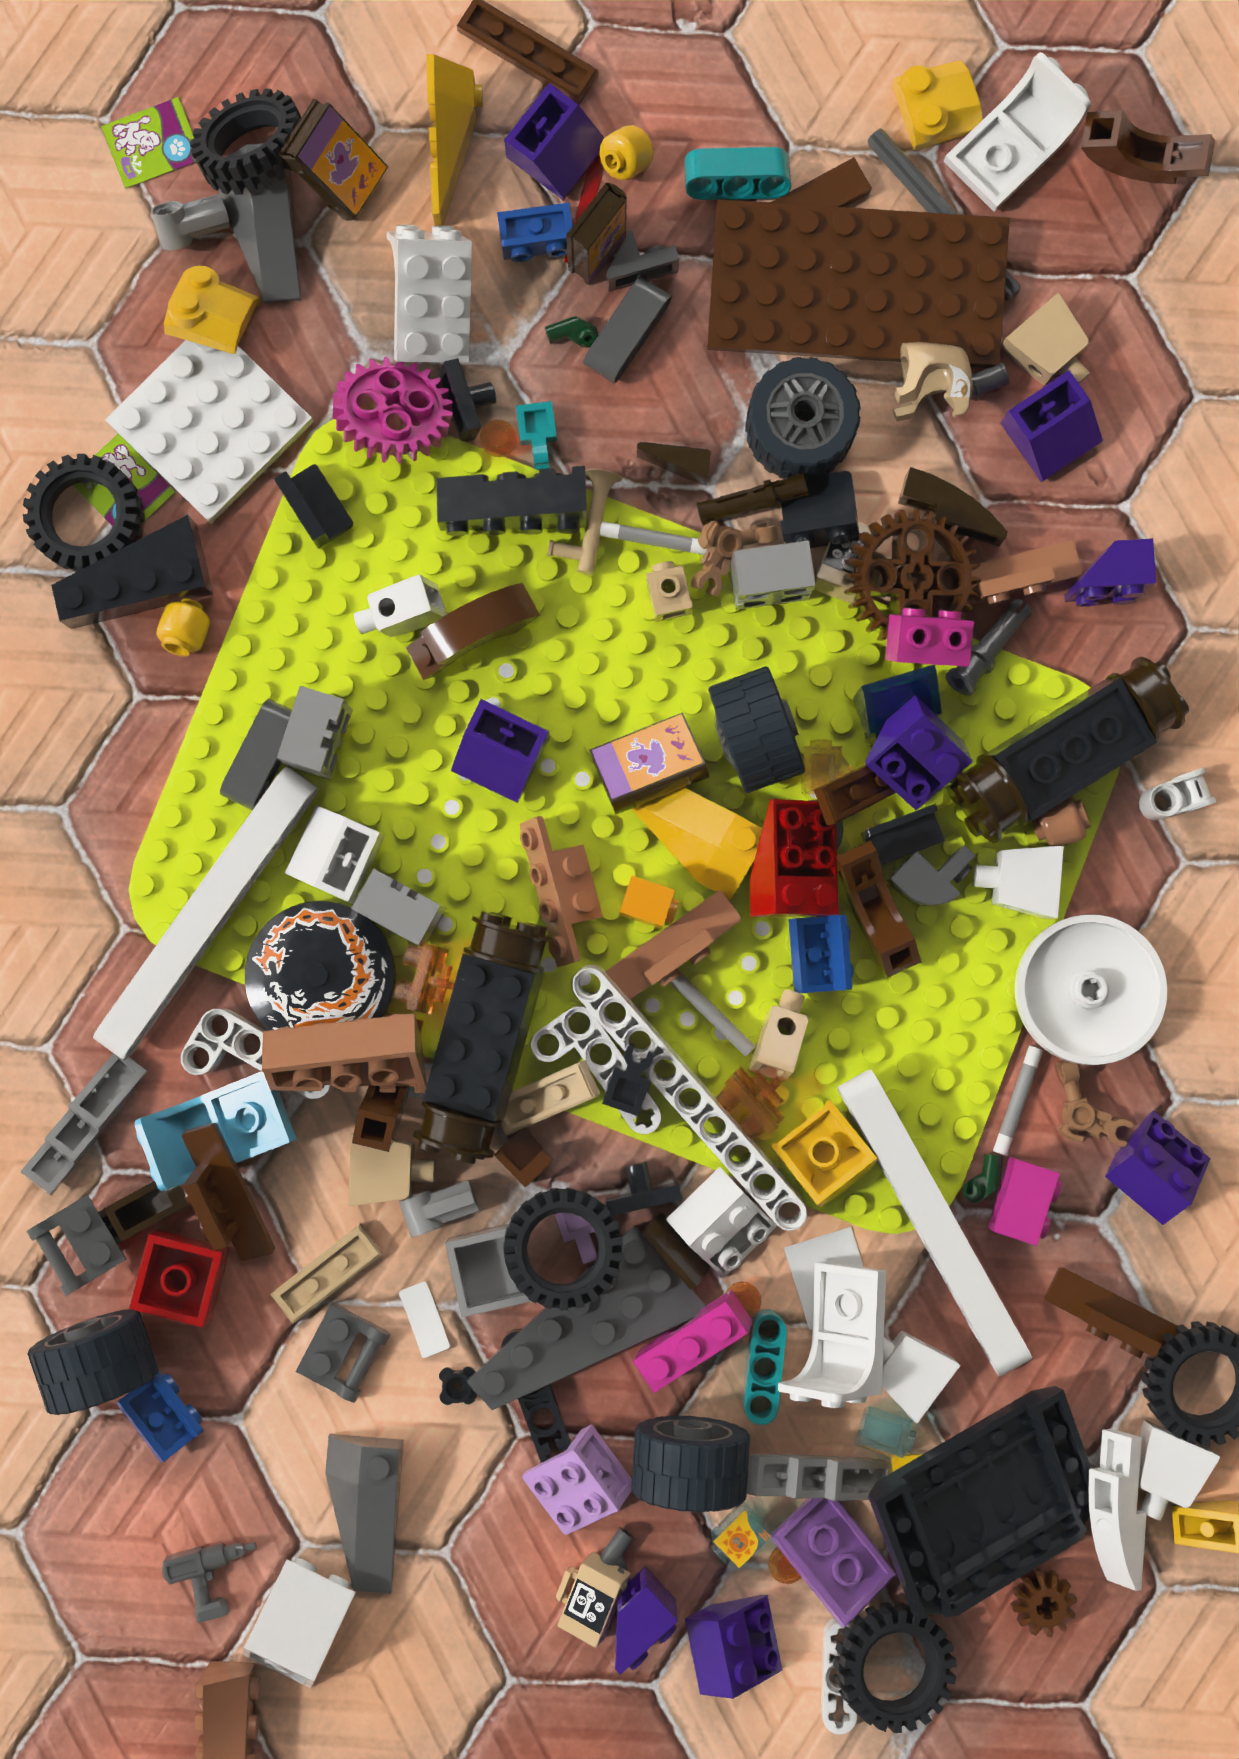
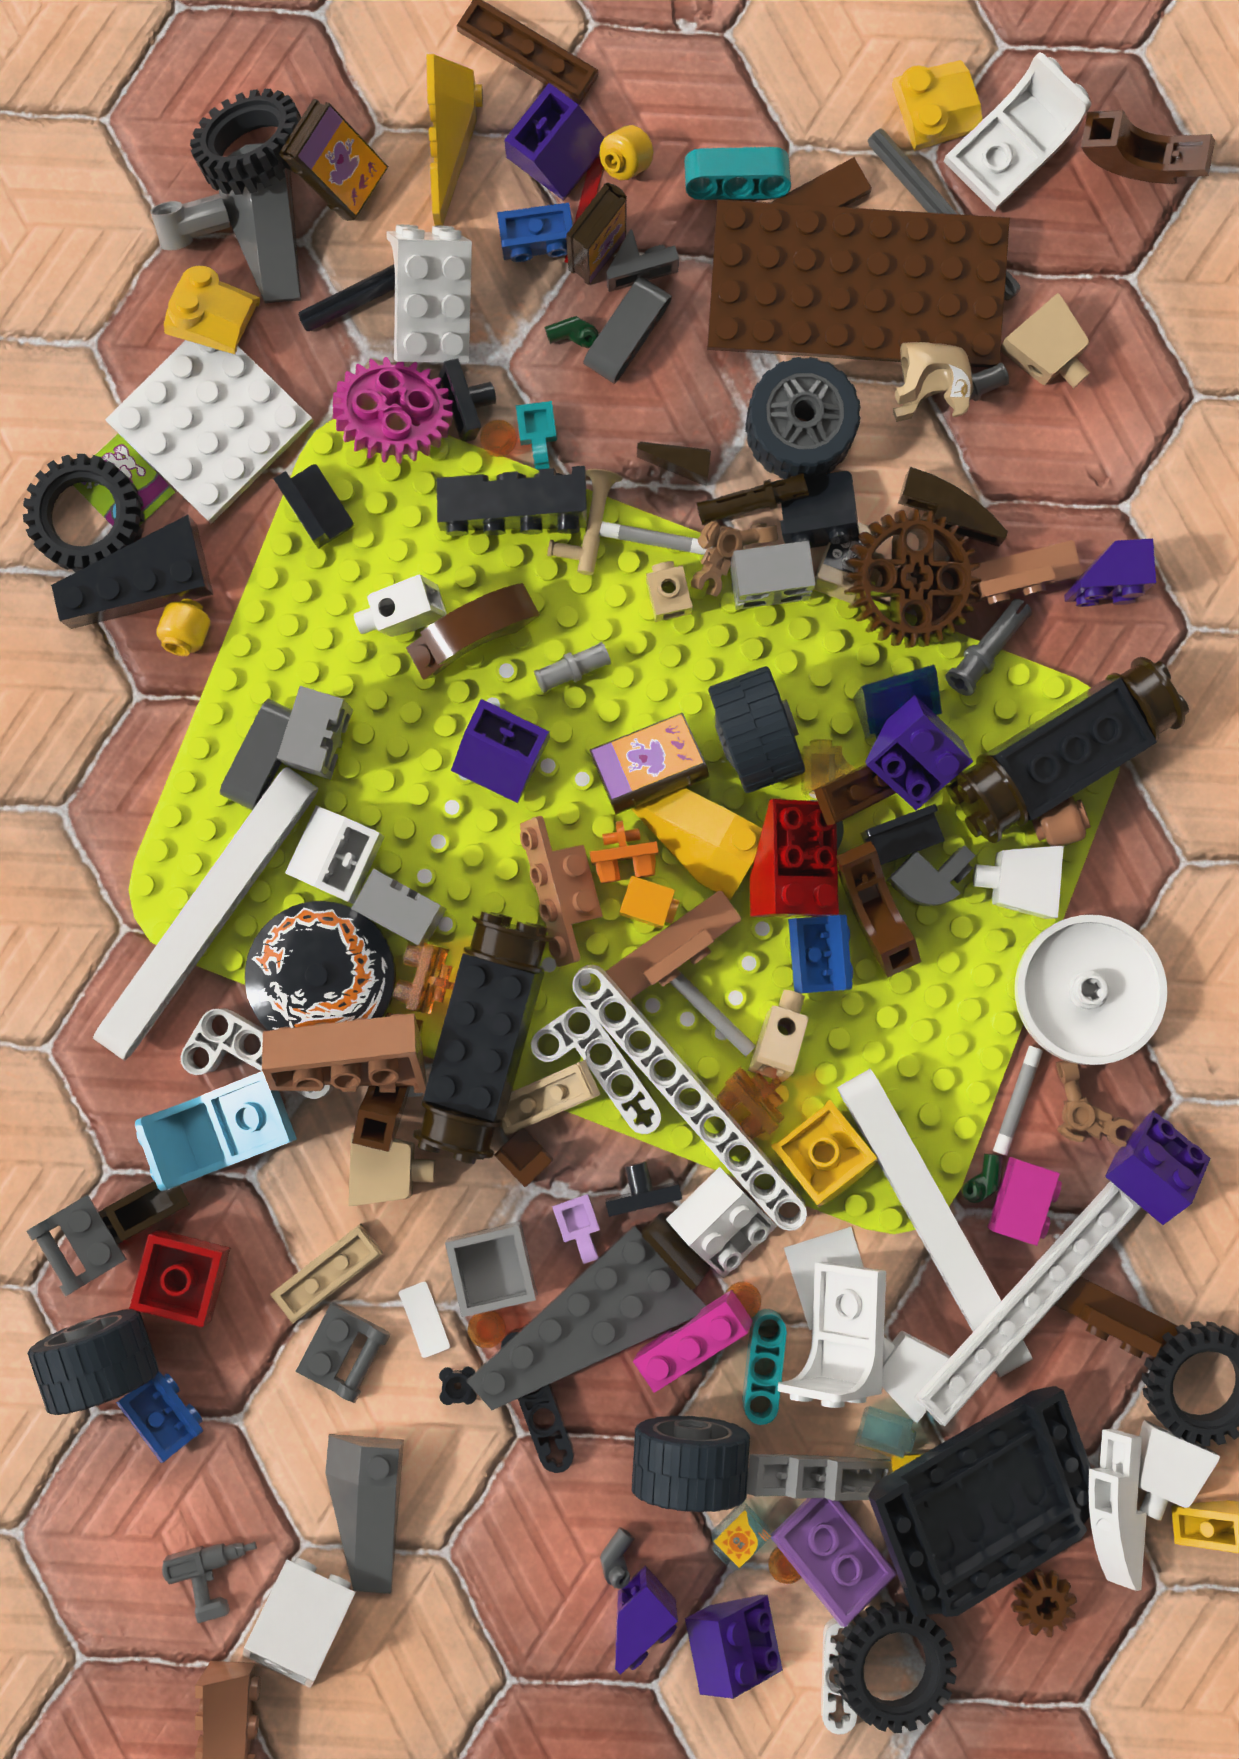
(83, 1123): light grey slope -> none
(150, 142): sticker -> none
(222, 1196): reddish brown bracket -> none
(348, 299): none -> black axle
(429, 1210): light grey piece -> none
(486, 1329): none -> clear orange plate
(572, 667): none -> light grey pin
(580, 1482): lavender bracket -> none
(592, 1599): tan piece -> none
(595, 1281): black tyre -> none
(628, 1086): black plate -> none
(641, 854): none -> orange hips
(929, 639): dark pink brick -> none
(1026, 1304): none -> white tile
(1053, 426): dark purple slope -> none
(1181, 795): white piece -> none

